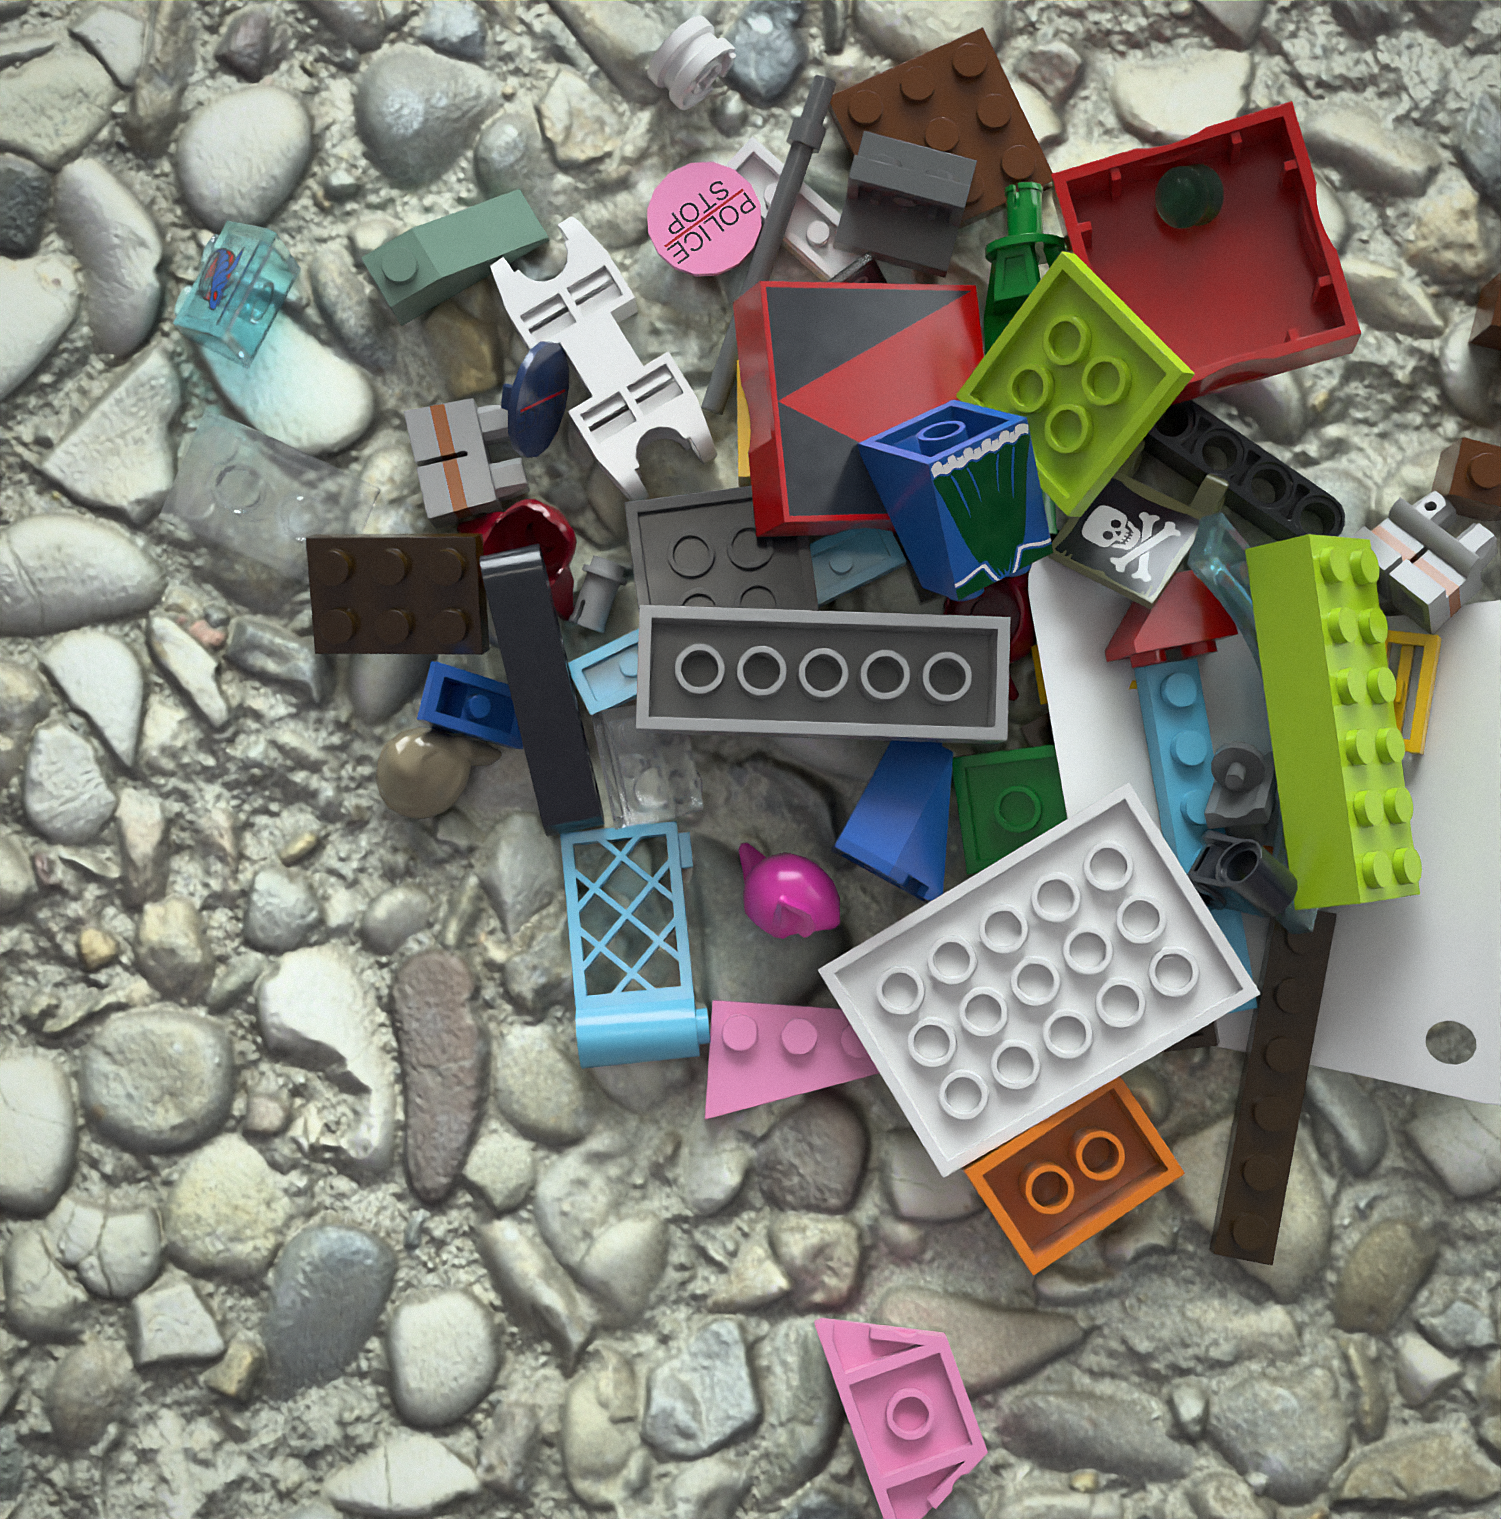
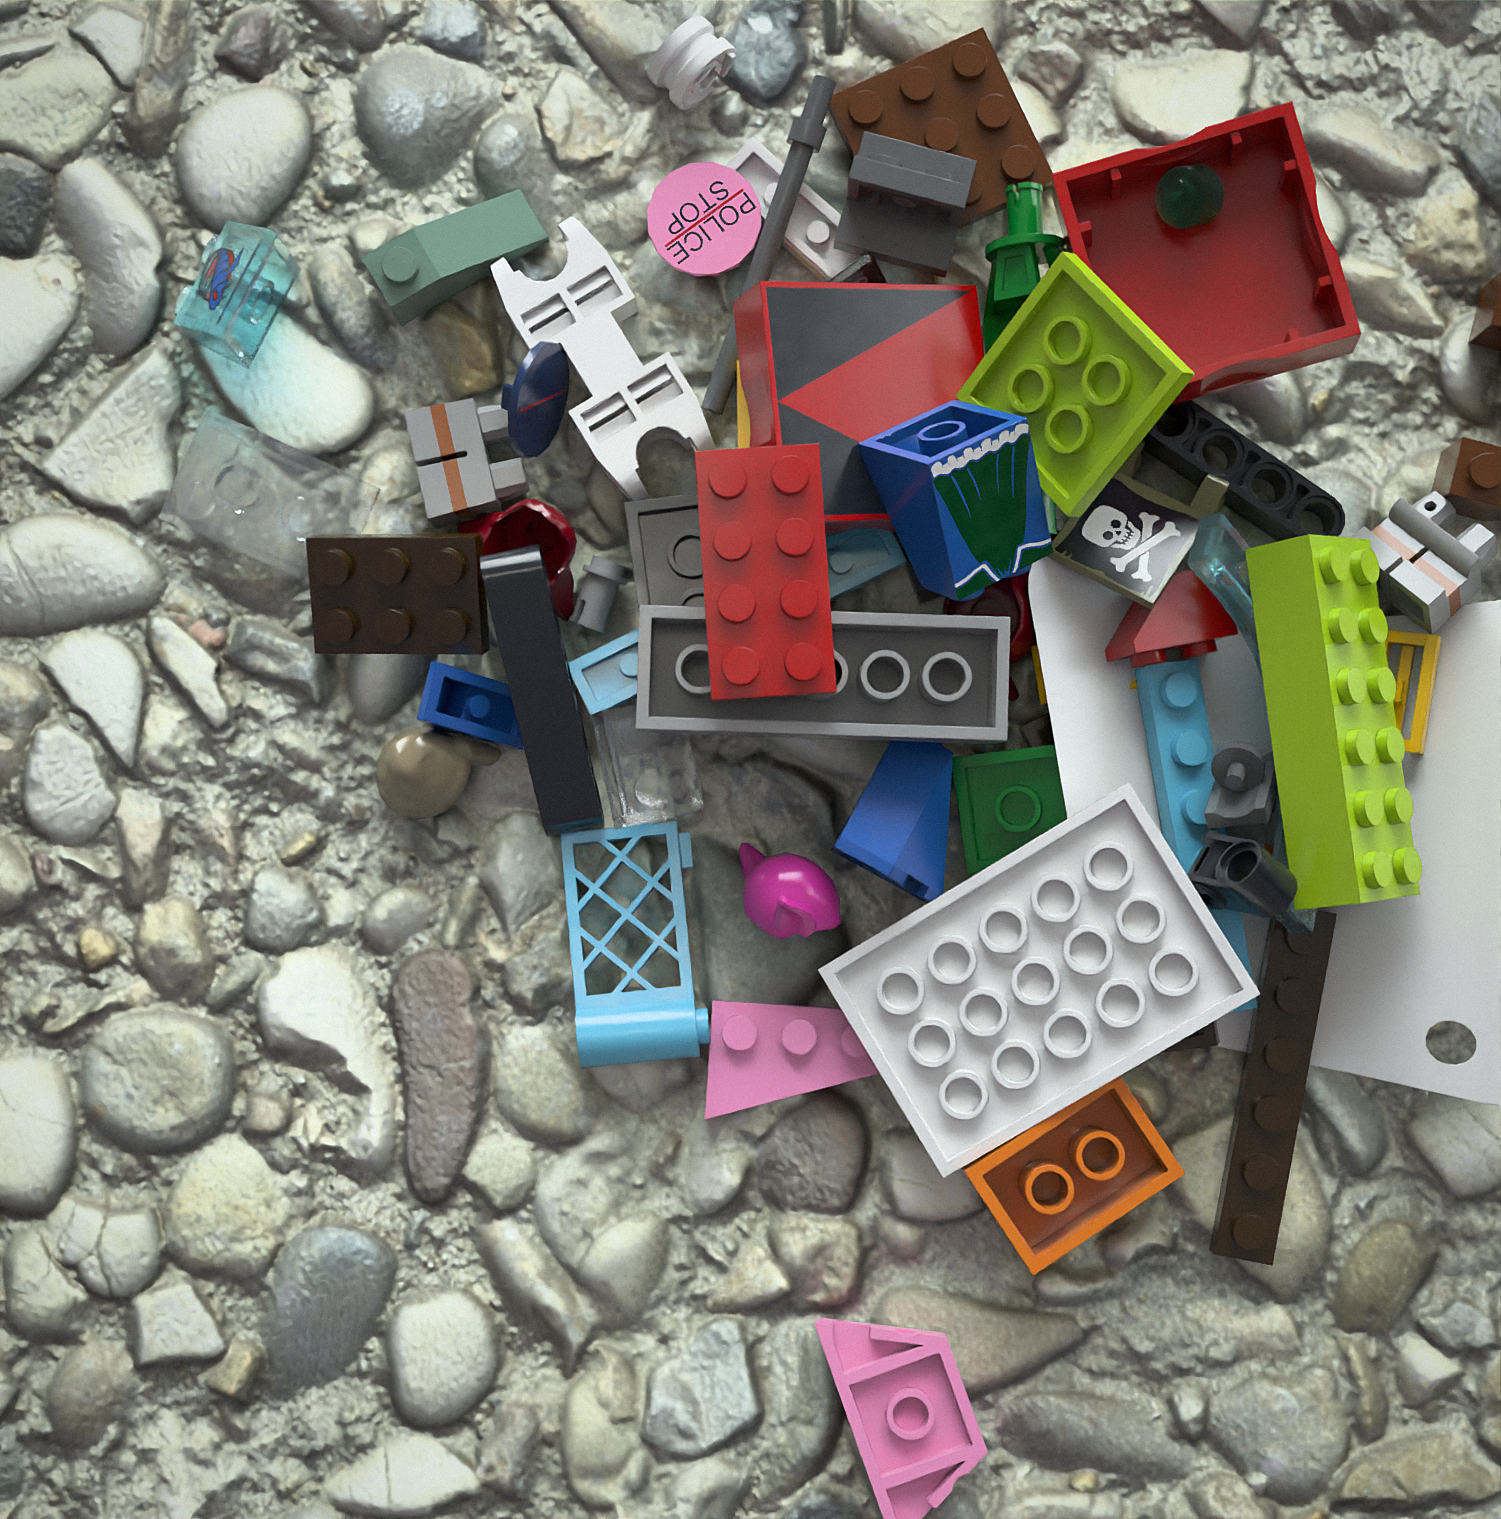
(765, 572): none -> red plate

